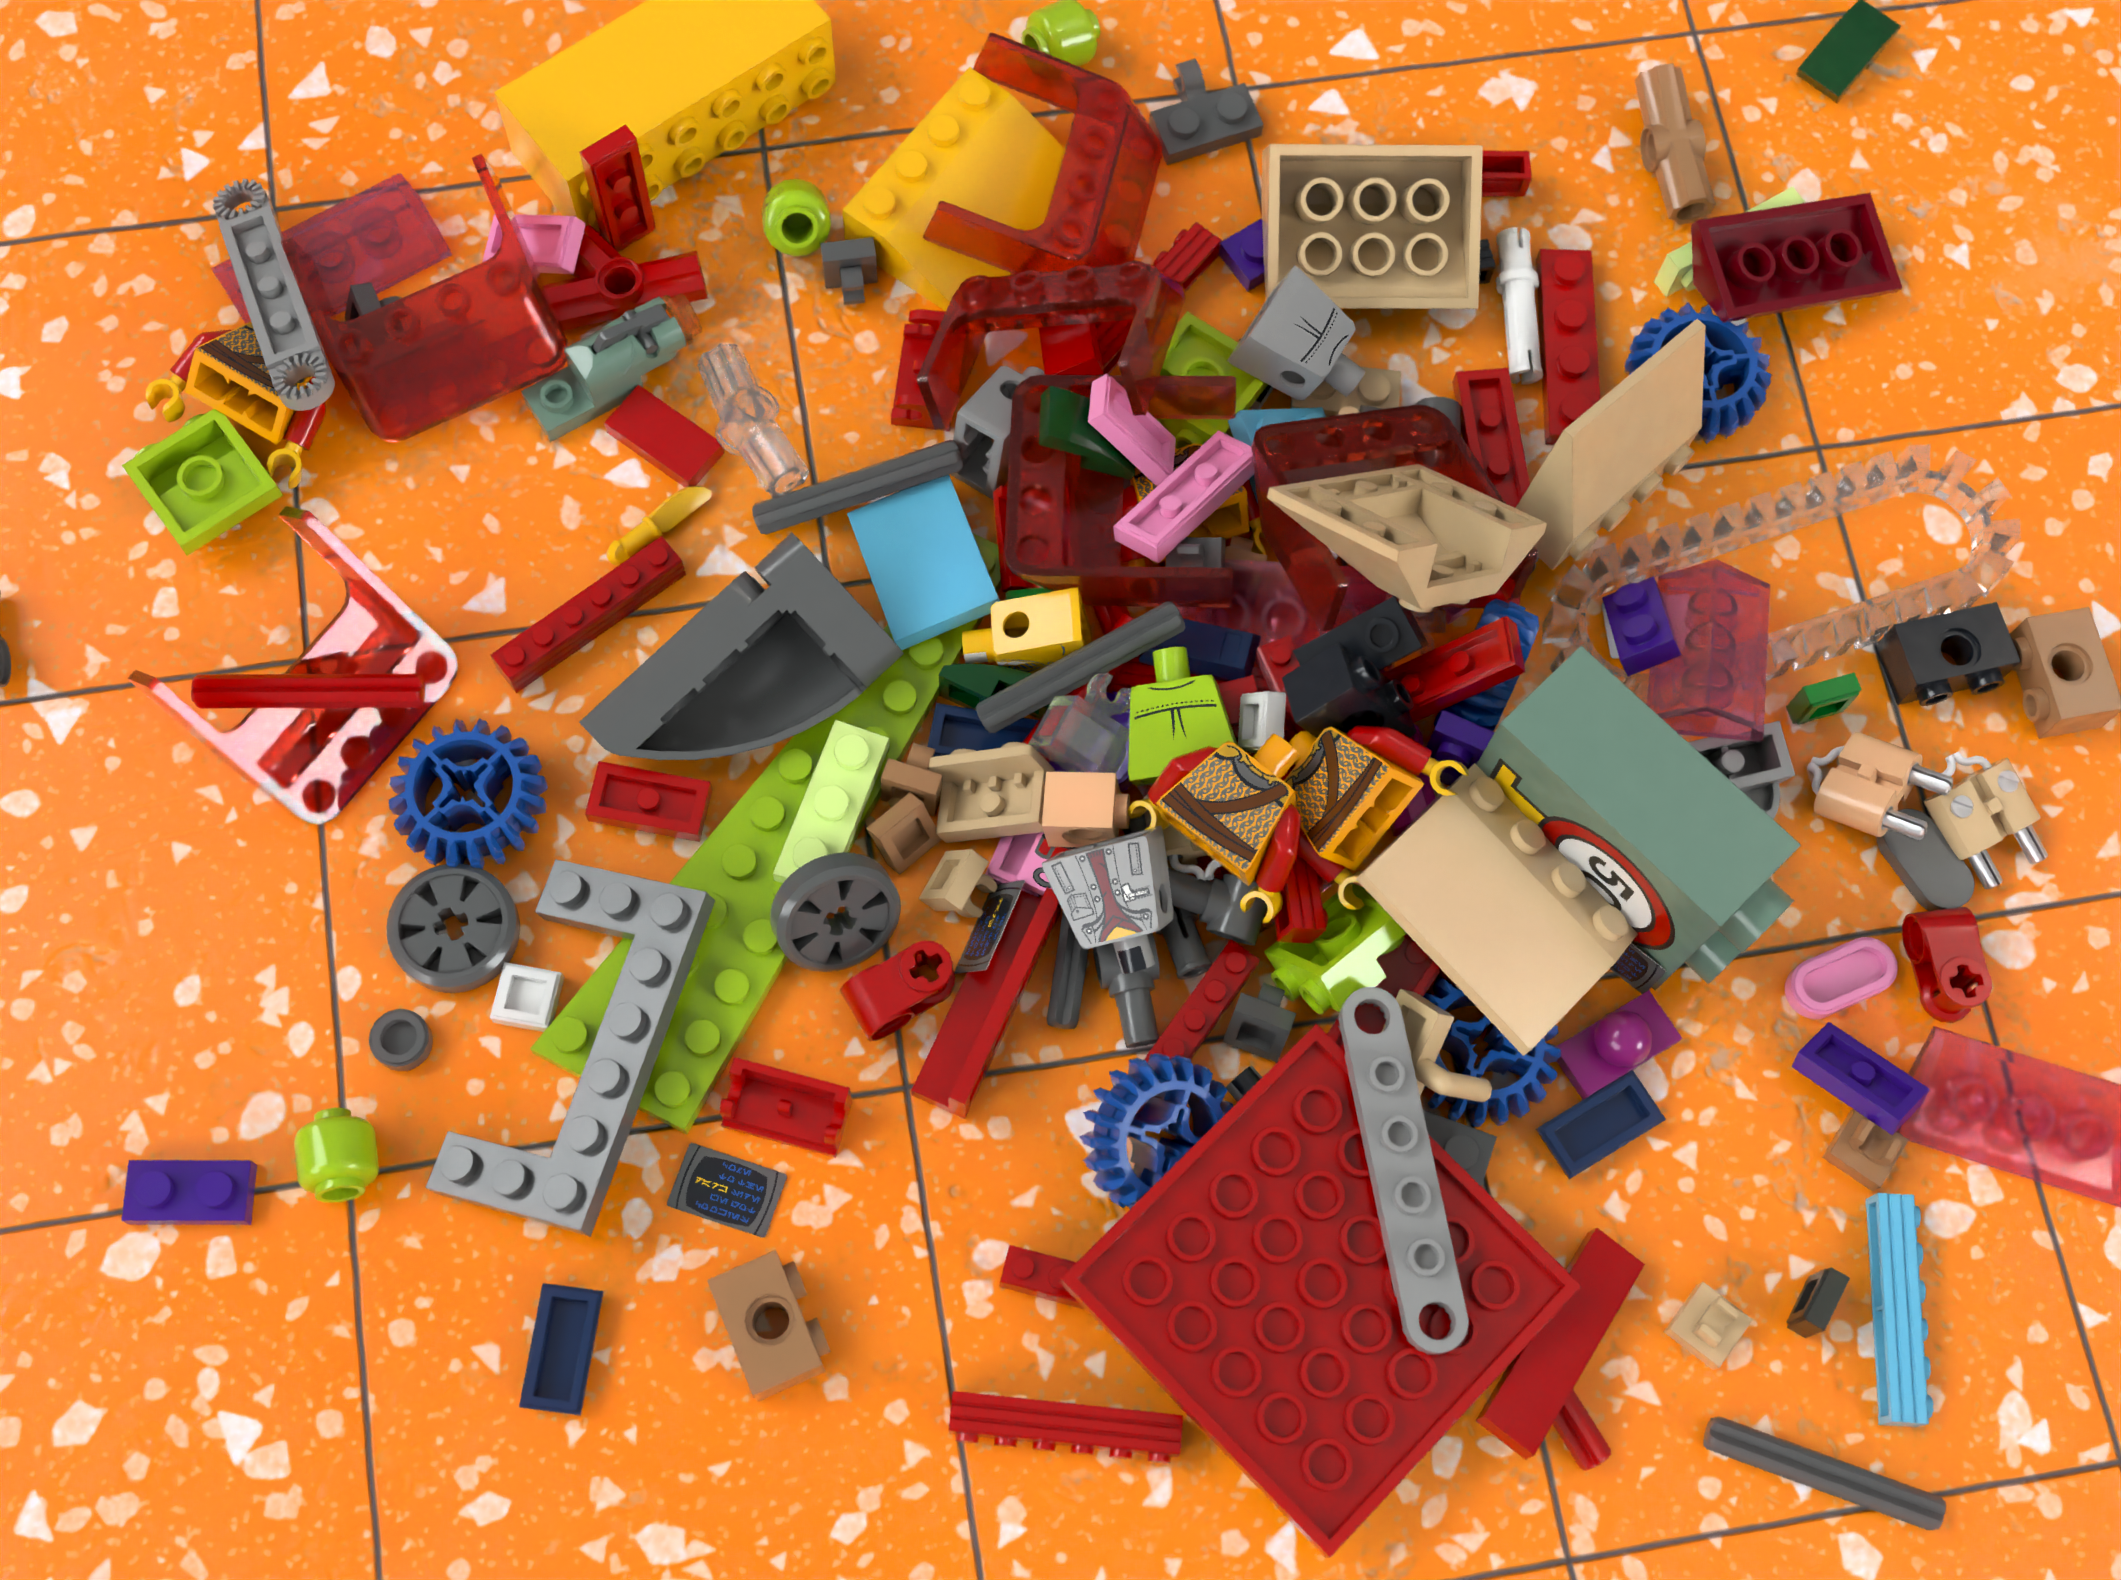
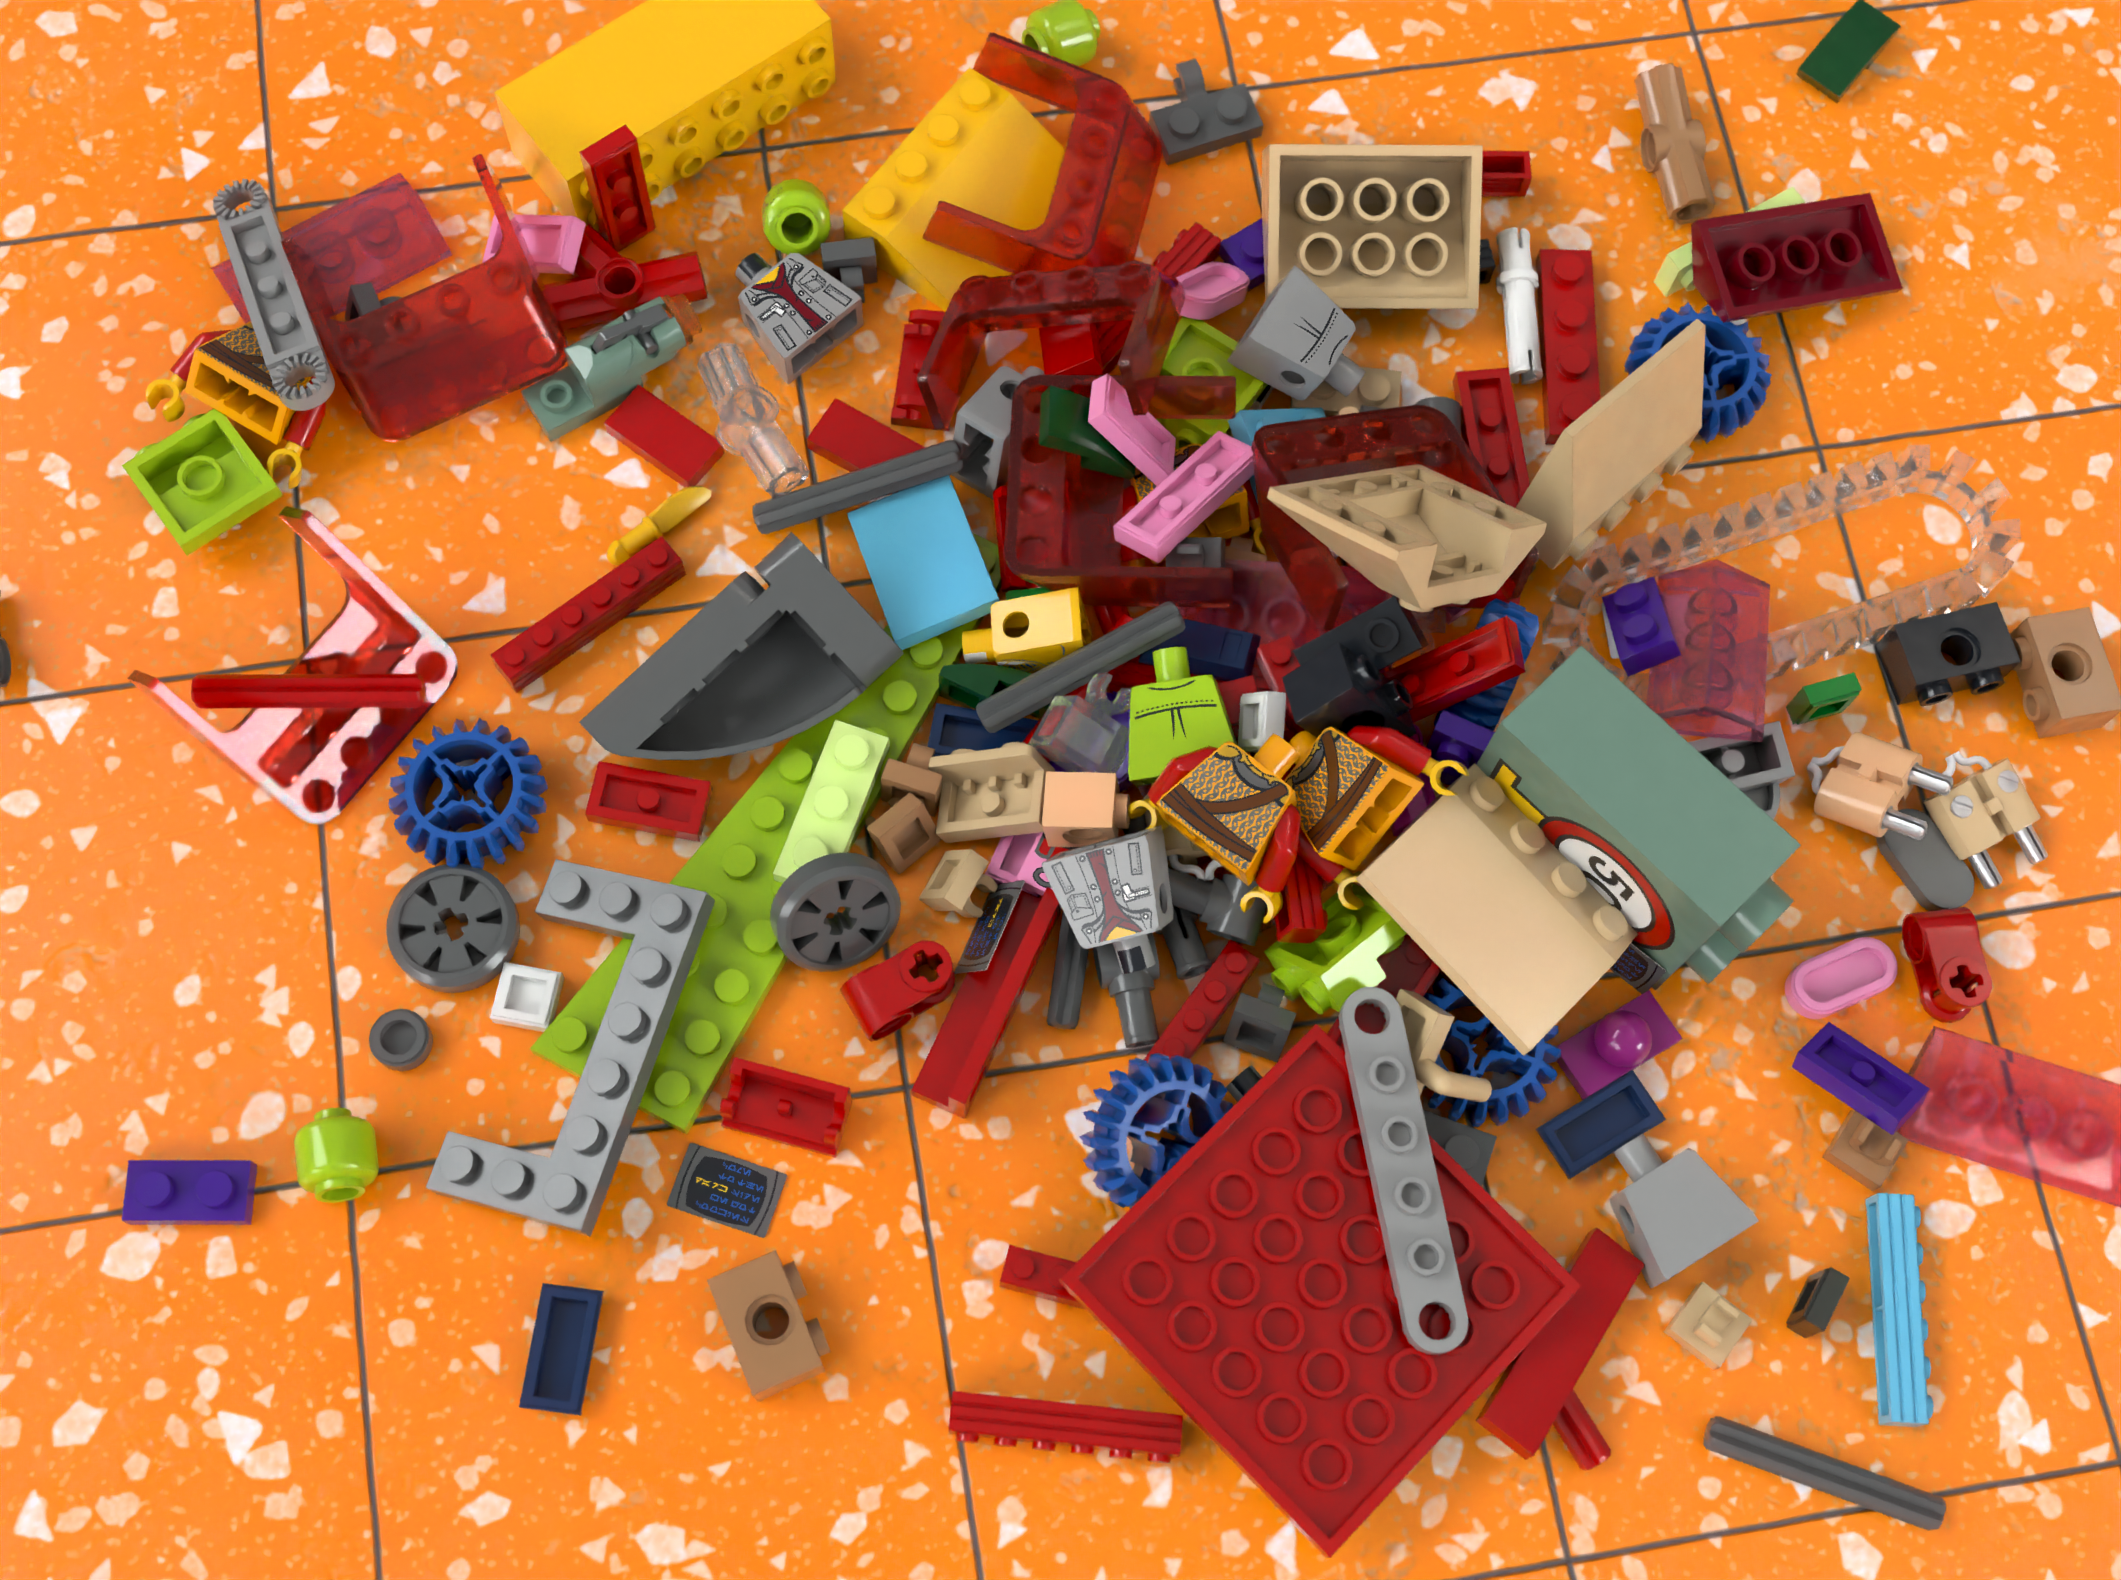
(795, 311): none -> light grey torso
(856, 439): none -> red tile
(1213, 290): none -> bright pink tile
(1674, 1209): none -> light grey torso

